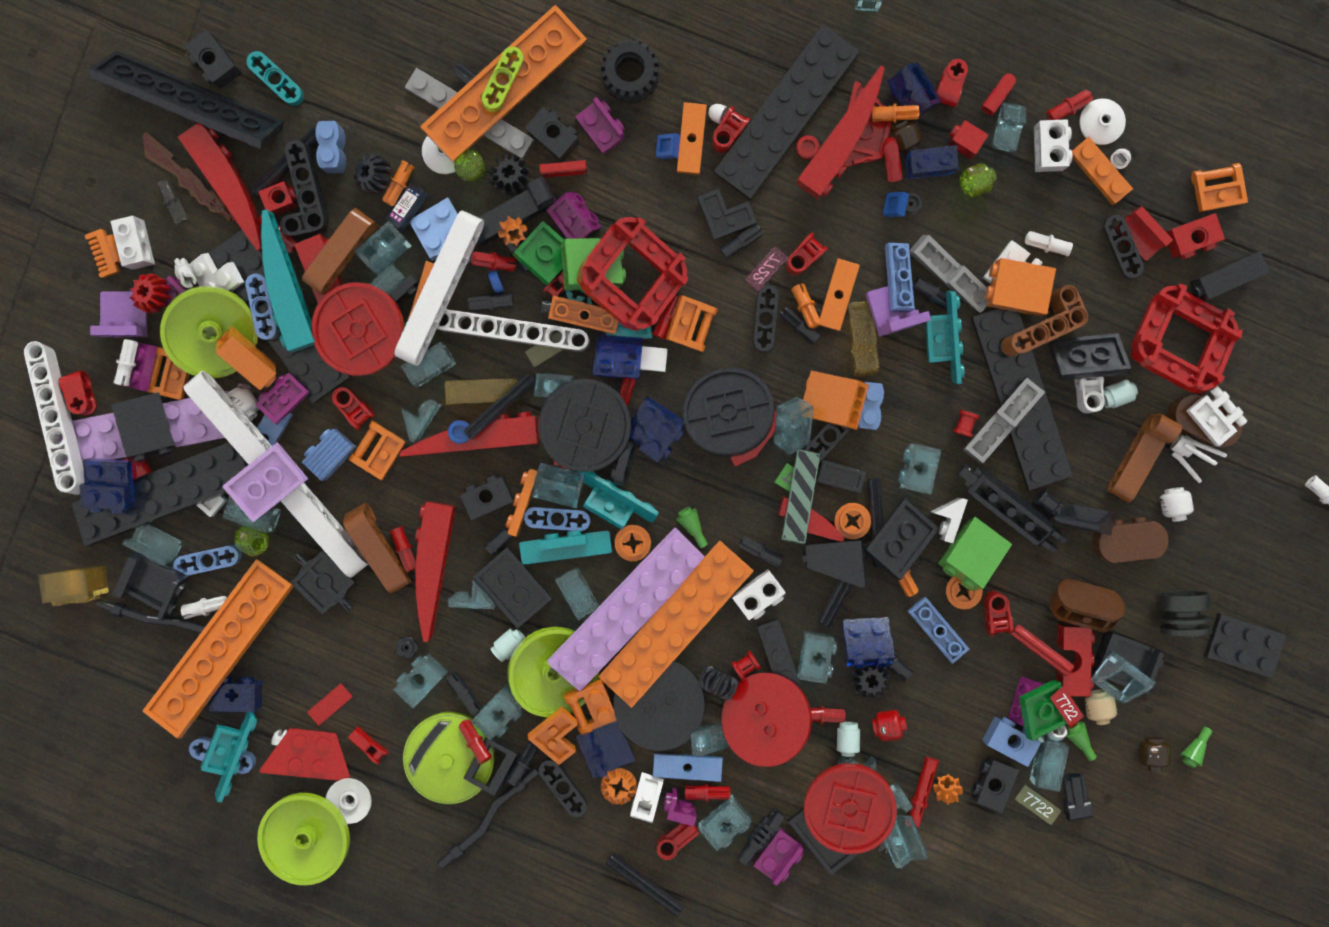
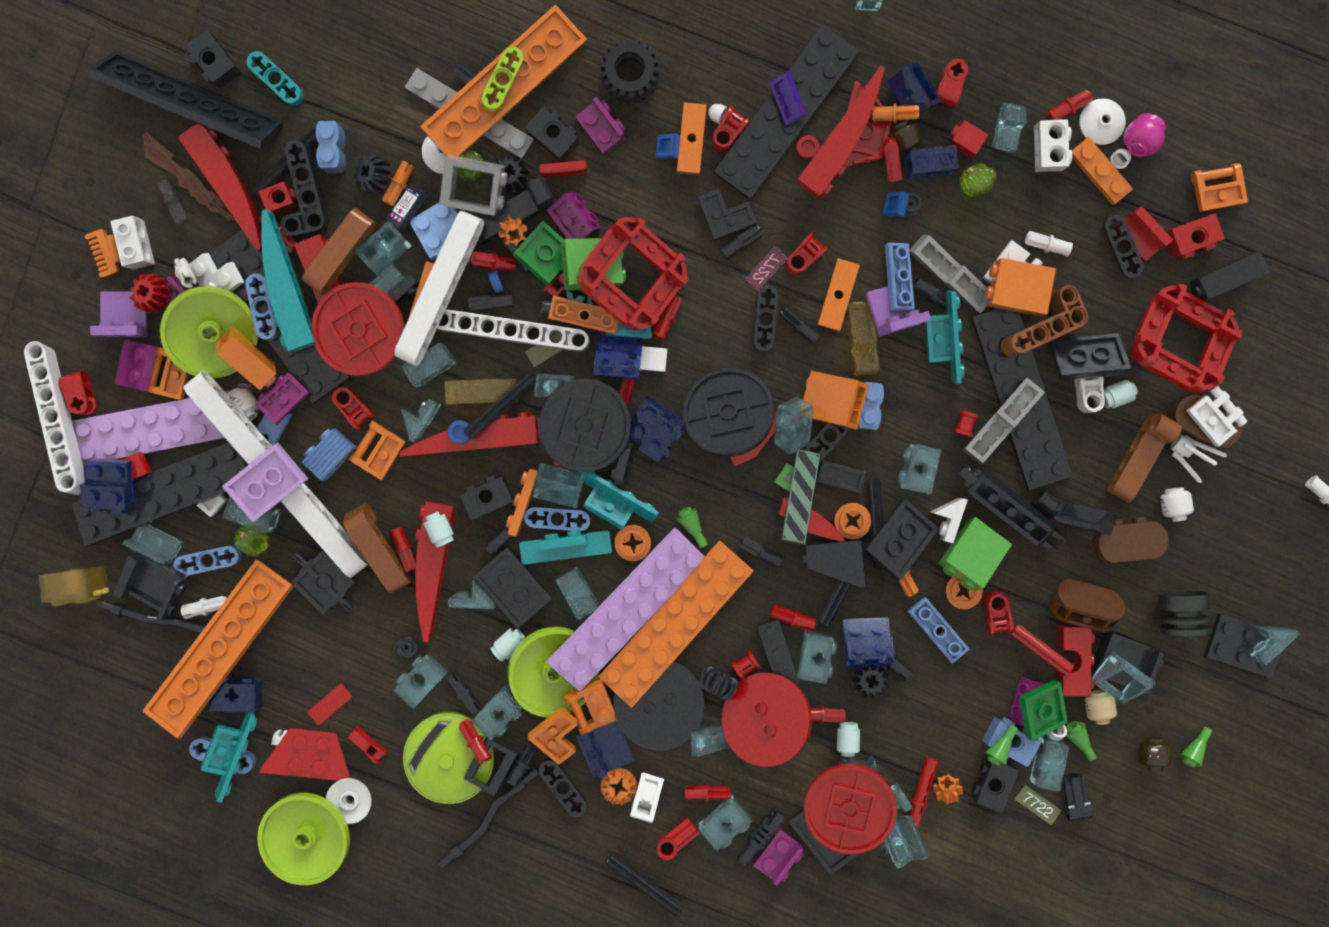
(126, 362): white axle -> none
(143, 427): black panel -> none
(438, 529): none -> light aqua brick
(449, 184): none -> light grey window
(679, 811): magenta bracket -> none
(685, 321): orange plate -> none
(703, 767): medium blue tile -> none
(755, 590): white brick -> none
(788, 98): none -> dark purple plate
(793, 618): none -> red axle
(806, 306): orange axle -> none
(889, 725): red head -> none
(998, 94): red bar -> none
(1000, 750): none -> bright green cone
(1067, 707): red sticker -> none
(1145, 135): none -> dark pink piece
(1276, 640): none -> clear light blue slope

